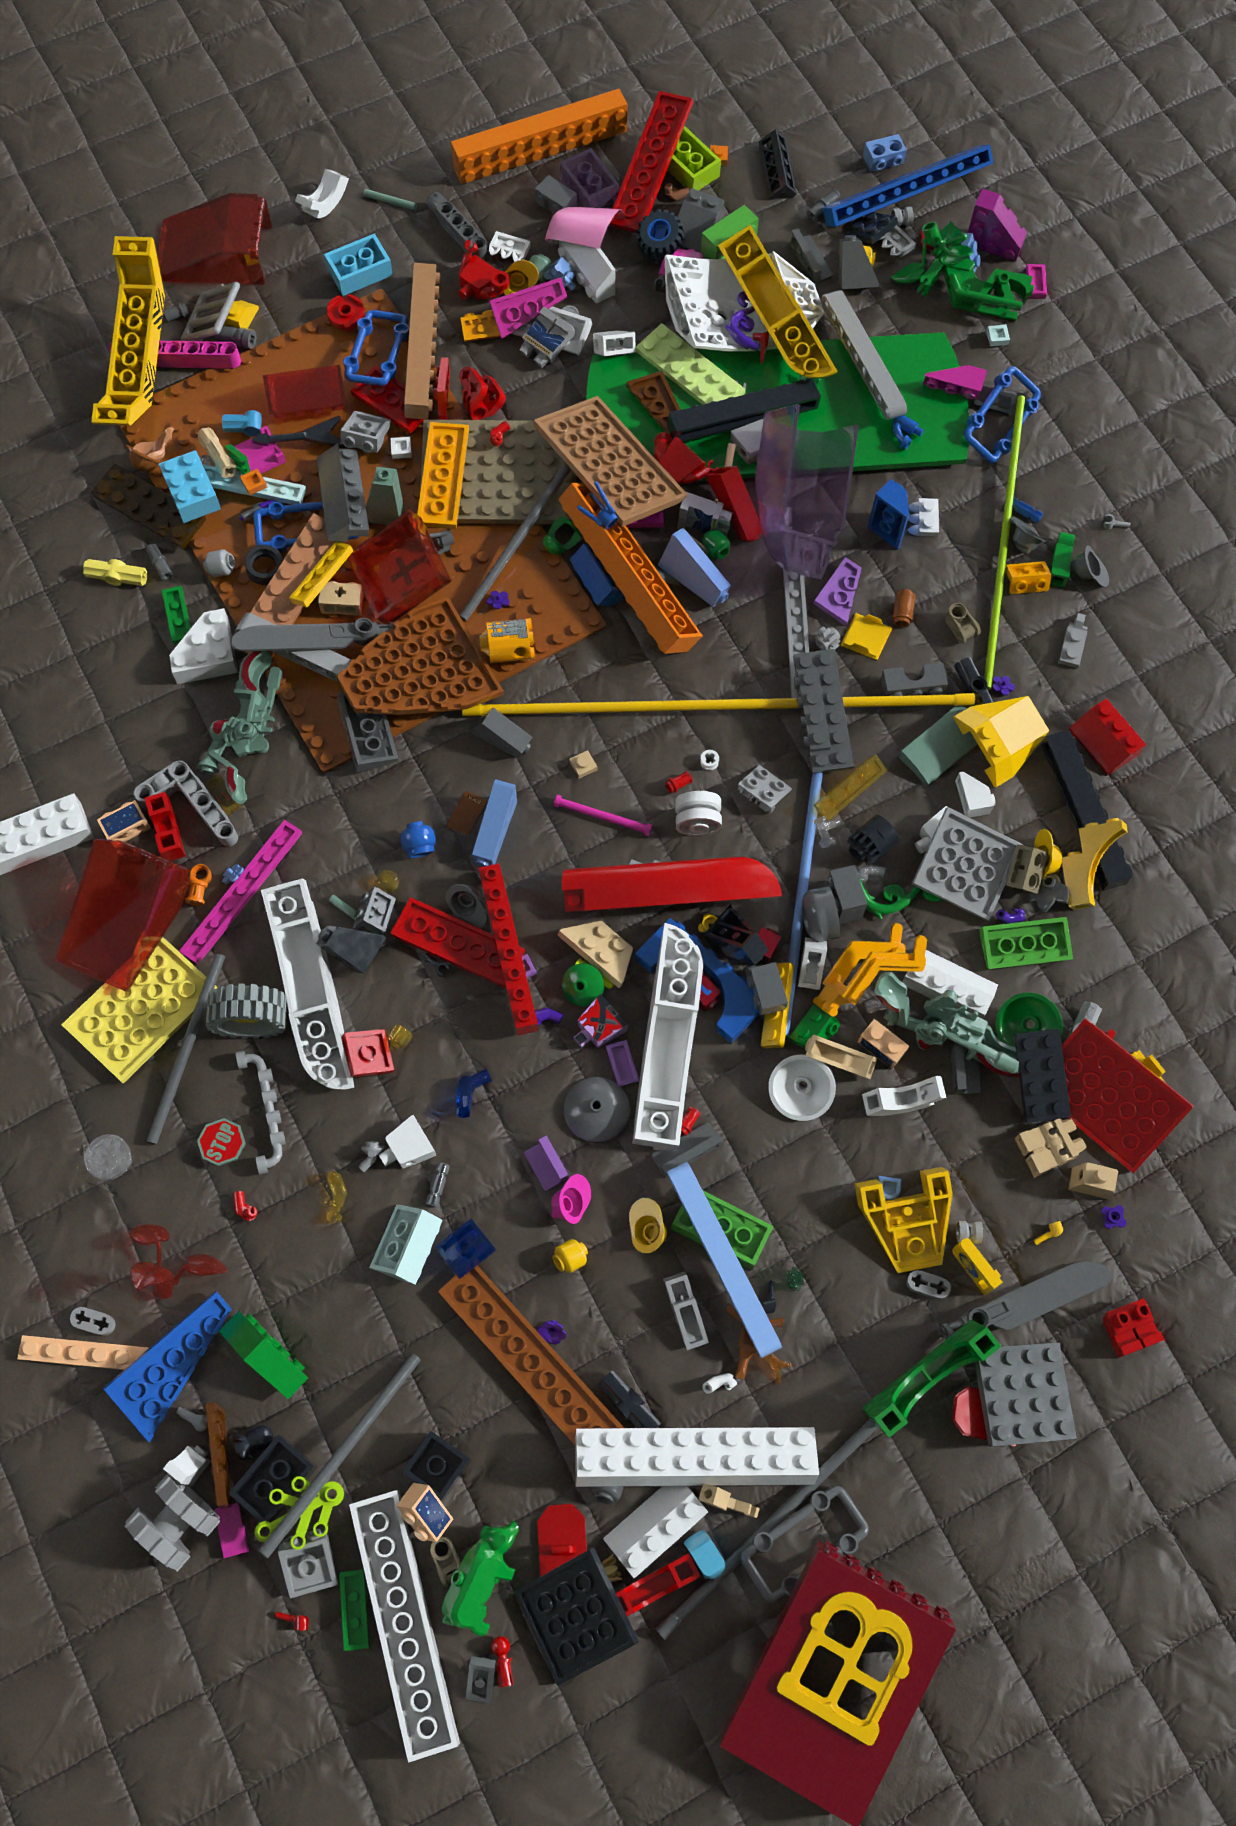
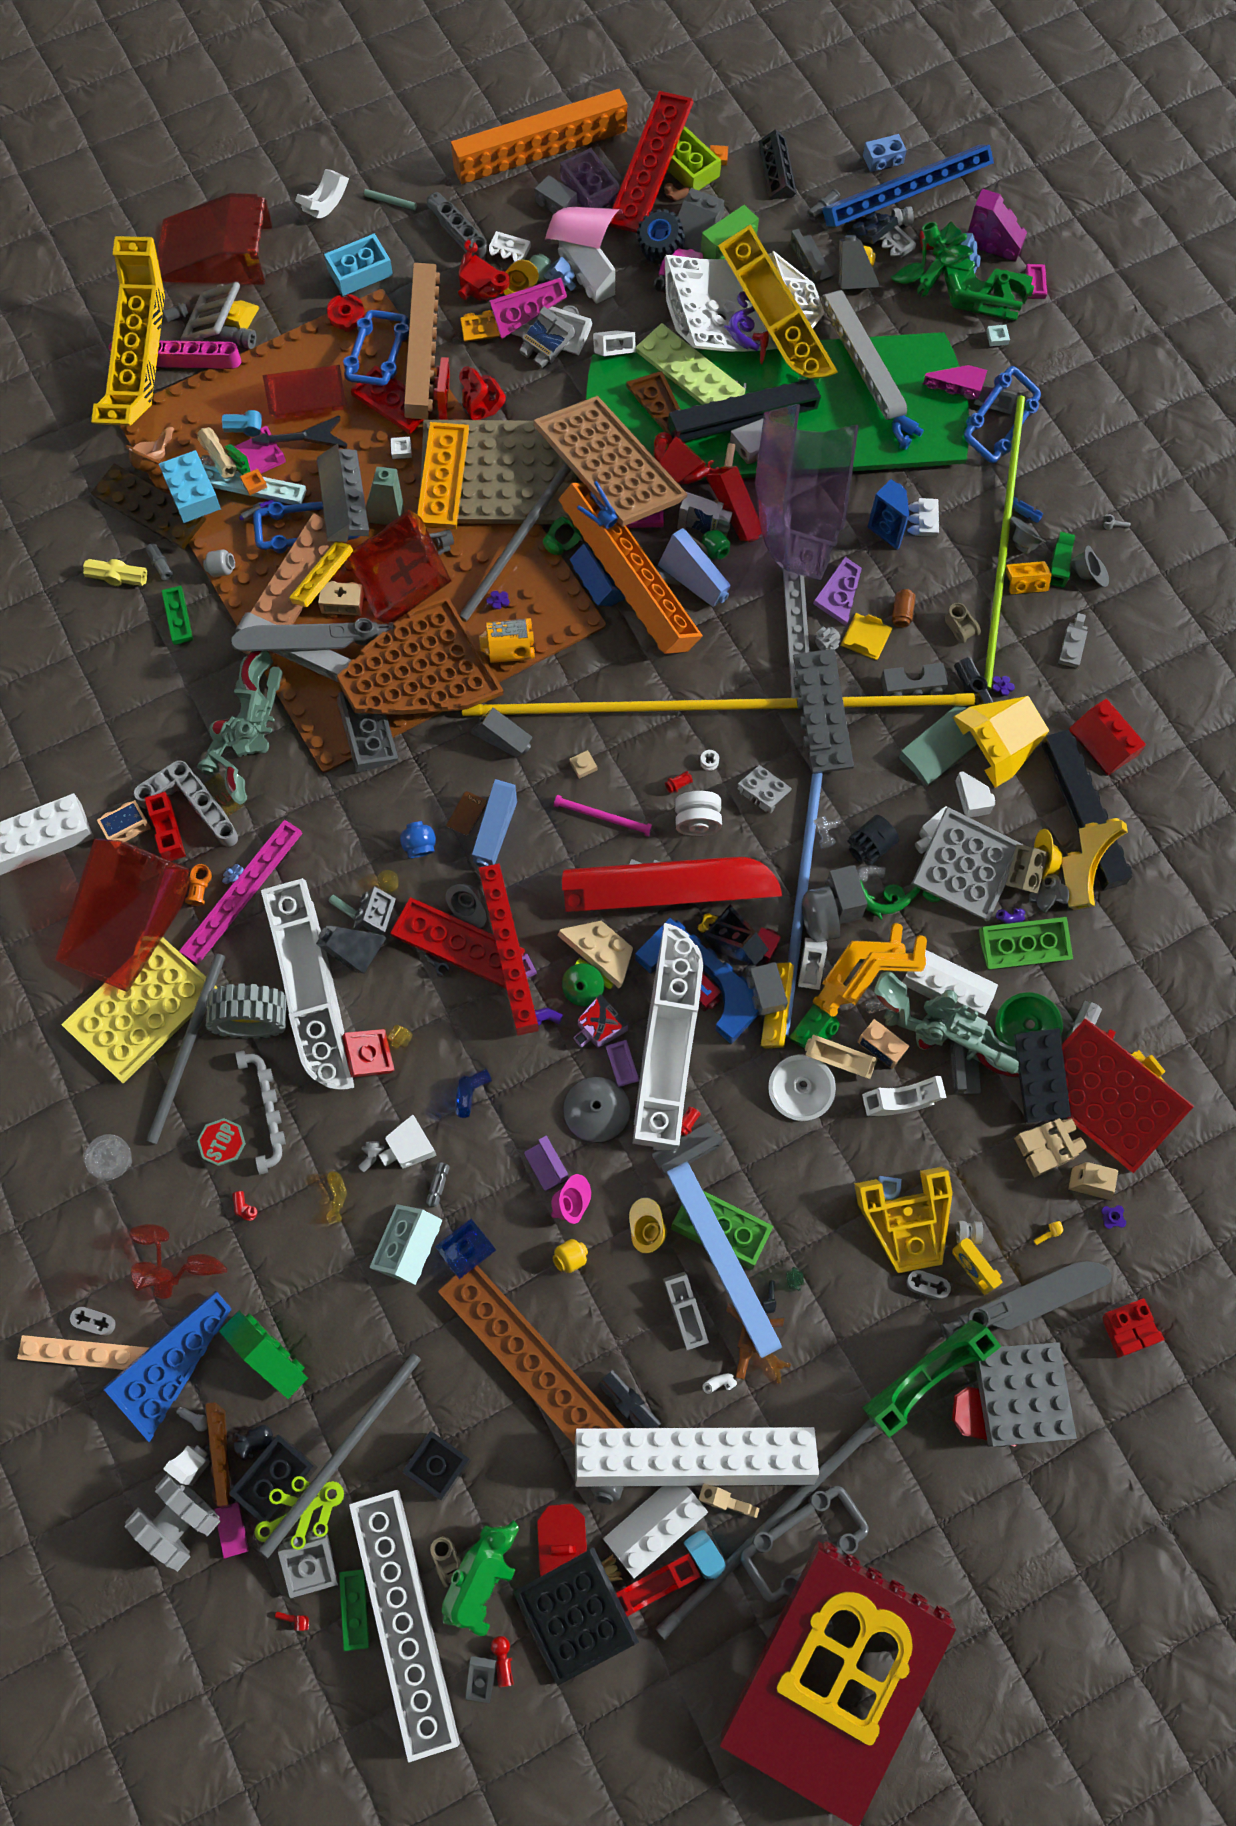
(205, 650): white brick -> none
(257, 552): black tyre -> none
(365, 431): light grey plate -> none
(424, 1512): brick -> none
(497, 433): red arm -> none
(552, 1332): dark purple plant -> none
(850, 787): clear yellow plate -> none

